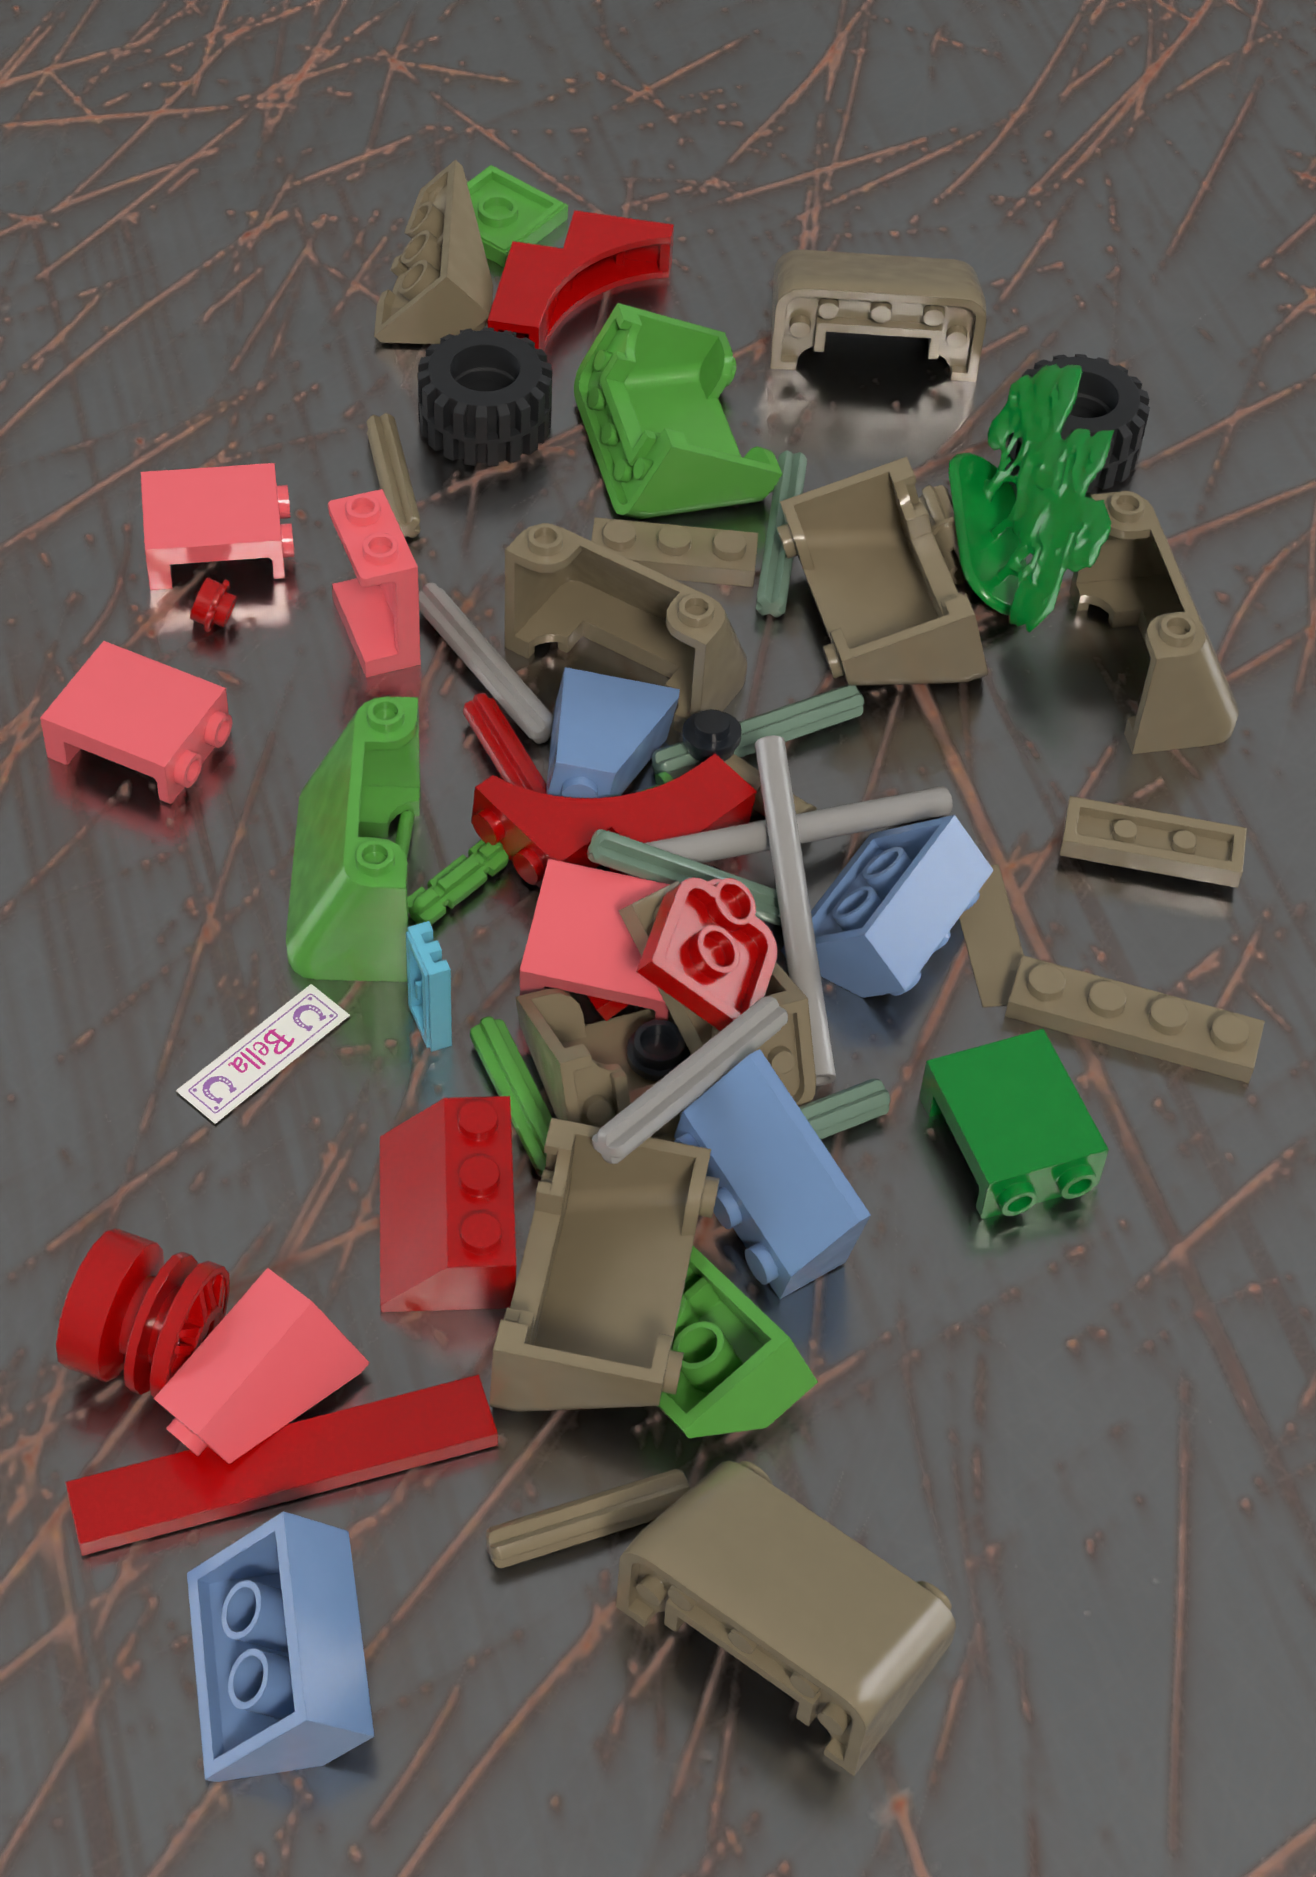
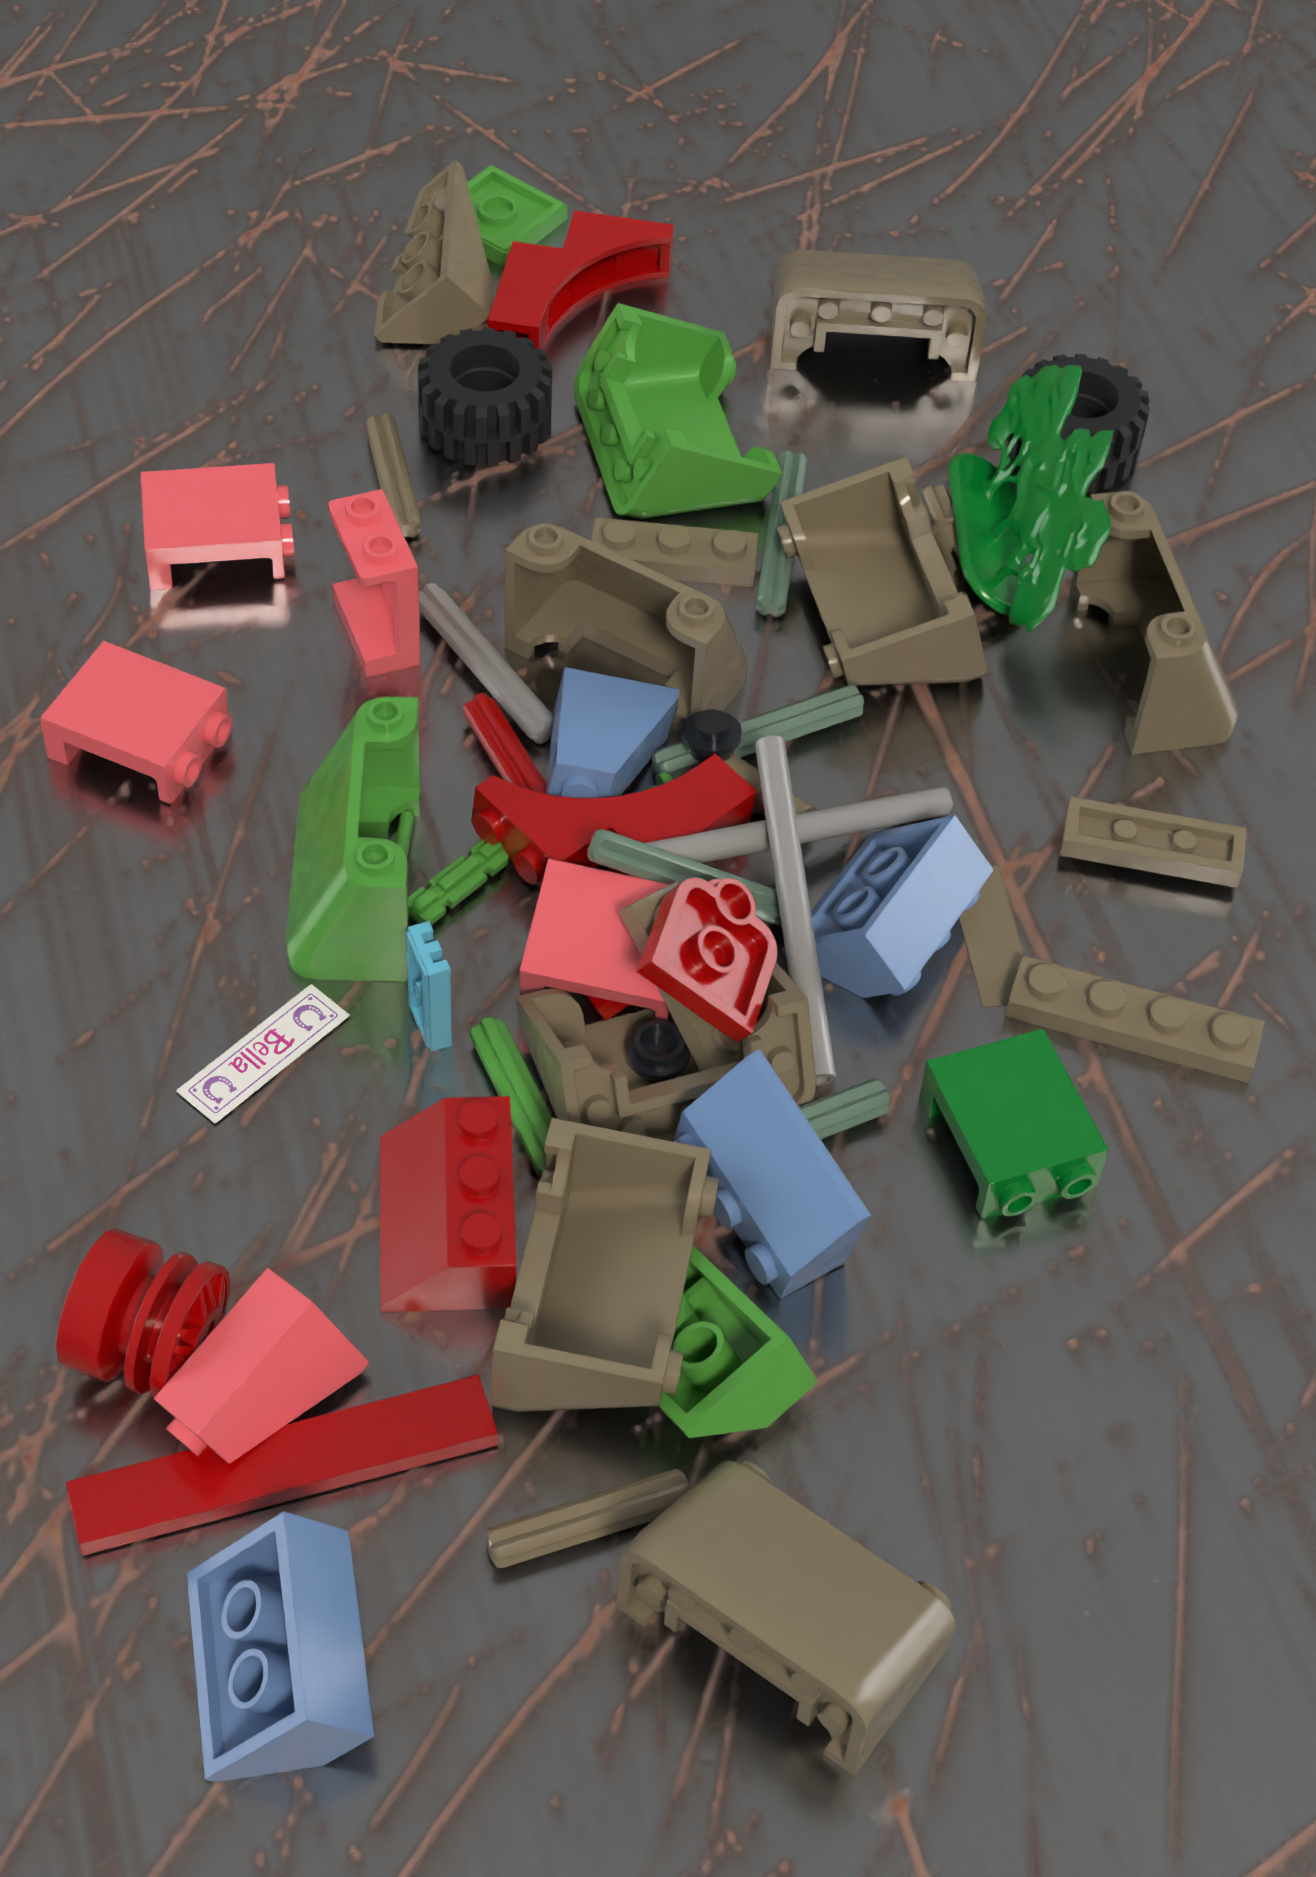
(213, 604): red plate -> none
(689, 1080): light grey axle -> none

